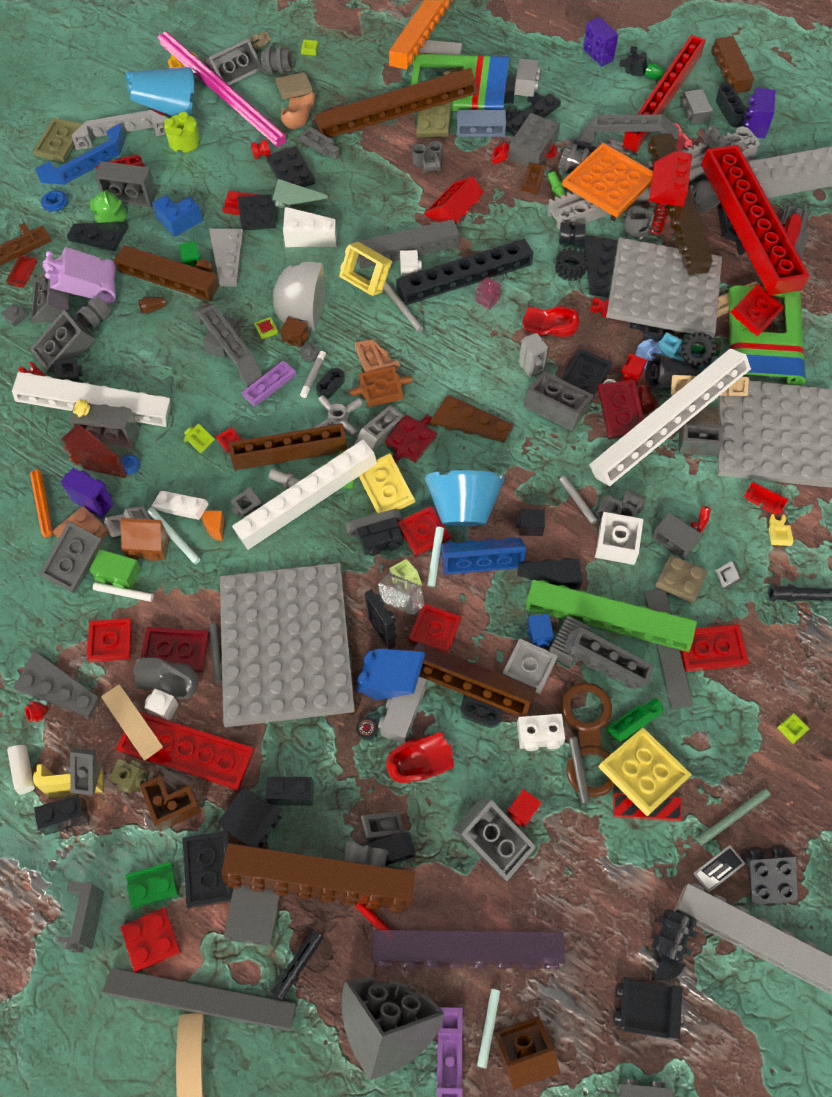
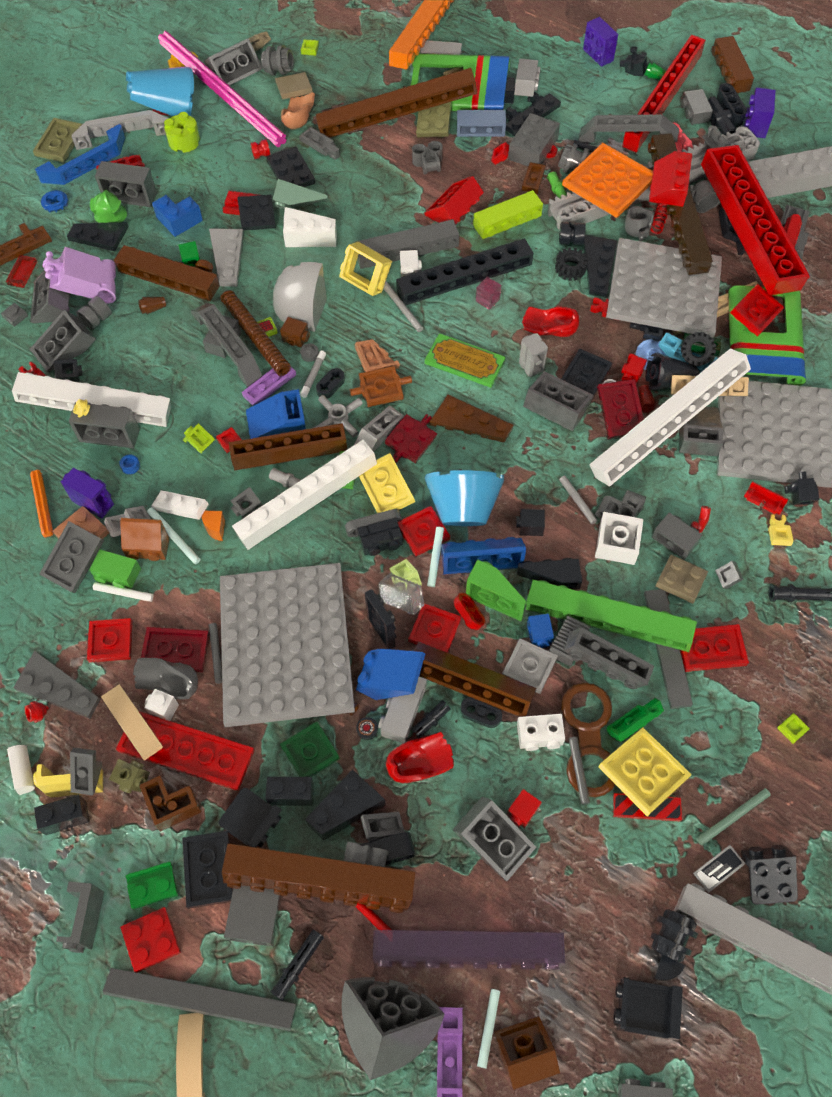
(91, 453): clear red slope -> none
(255, 333): none -> reddish brown piece
(276, 415): none -> blue slope
(309, 751): none -> dark green plate
(344, 806): none -> black wedge
(430, 719): none -> black pin
(465, 360): none -> tile
(469, 611): none -> red plate
(493, 590): none -> bright green slope
(507, 214): none -> lime brick
(721, 117): none -> black piece
(803, 490): none -> black piece

